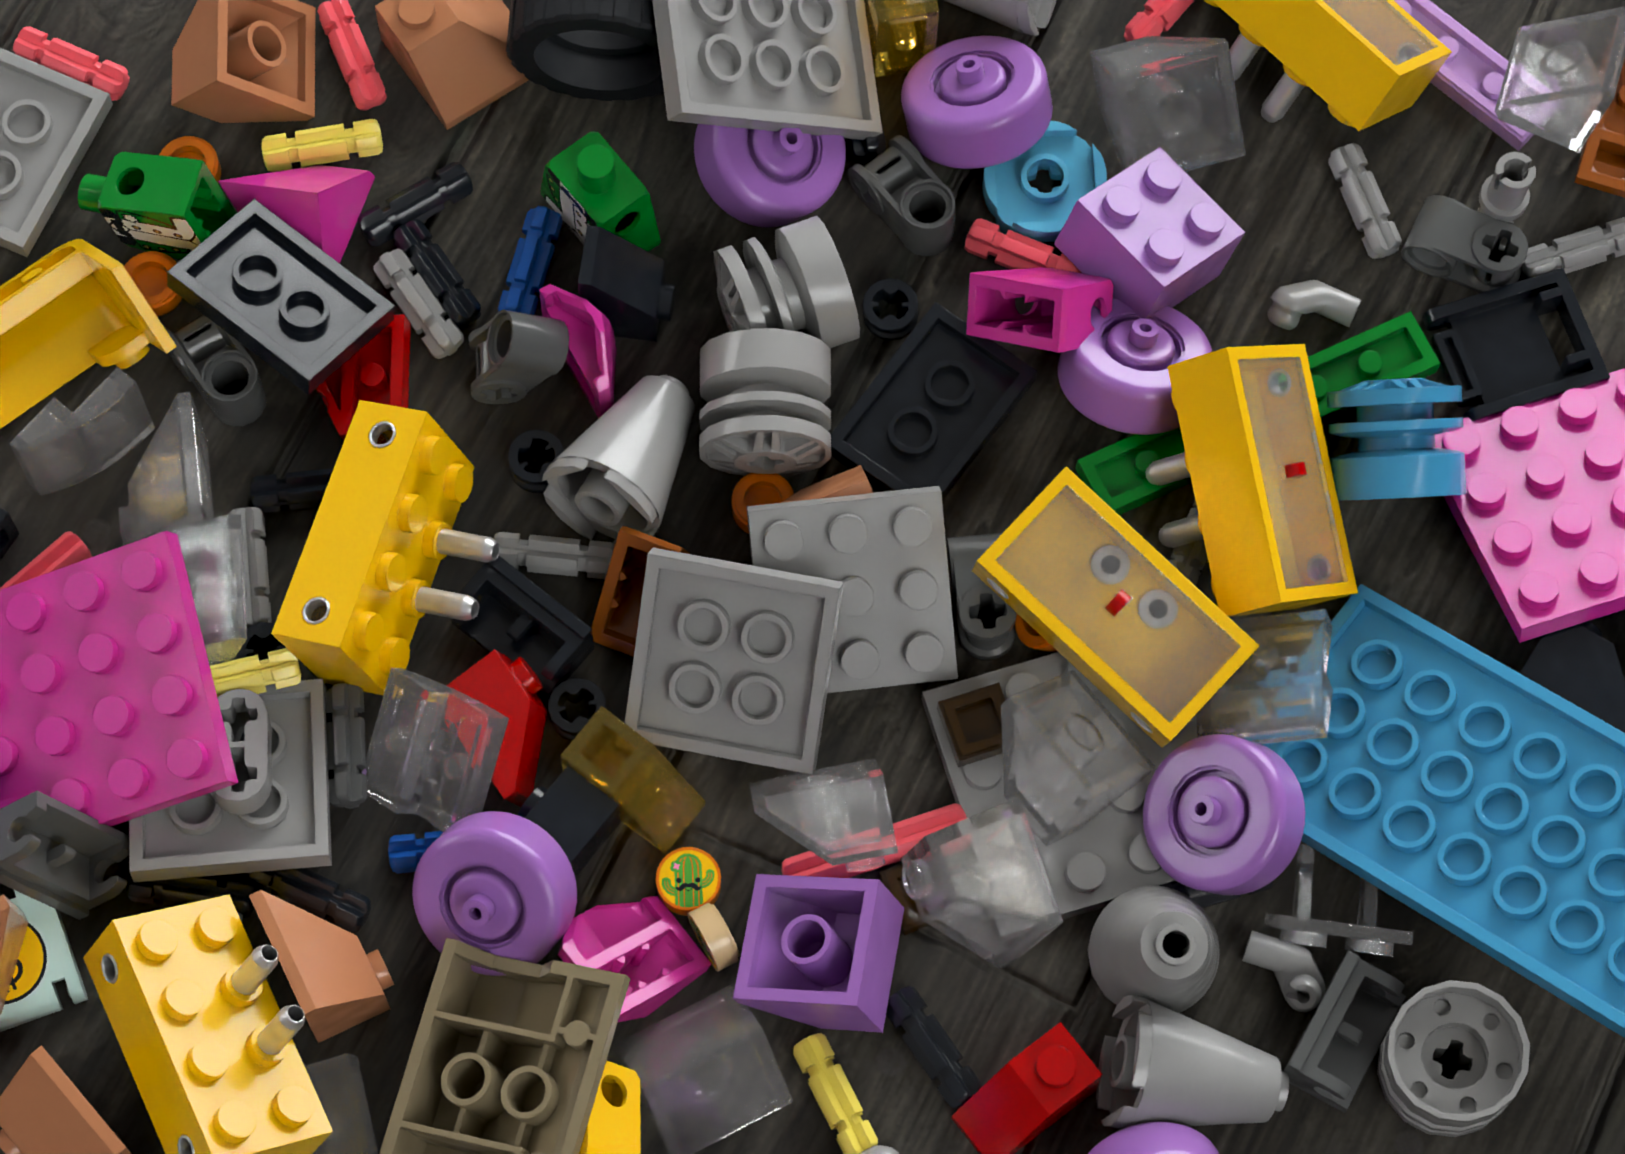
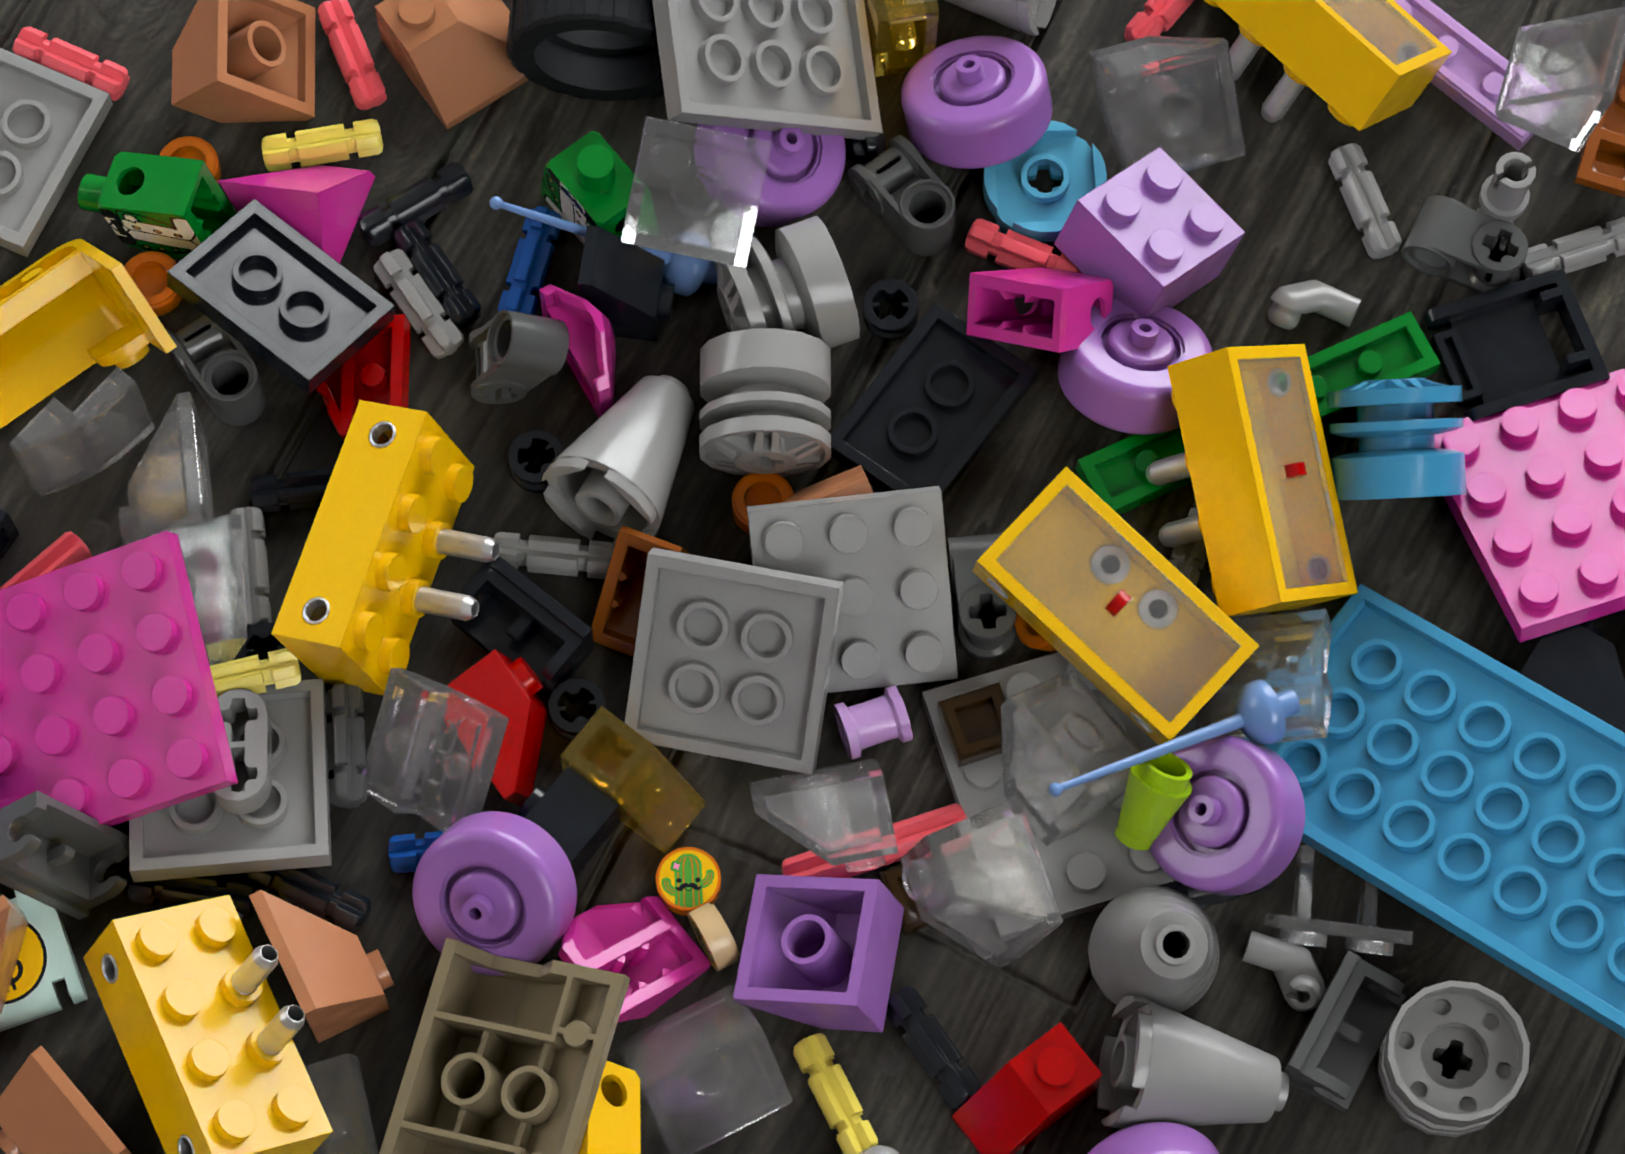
(681, 270): none -> medium blue sword
(696, 192): none -> clear slope
(873, 722): none -> lavender bush
(1151, 799): none -> lime cone
(1257, 712): none -> medium blue sword

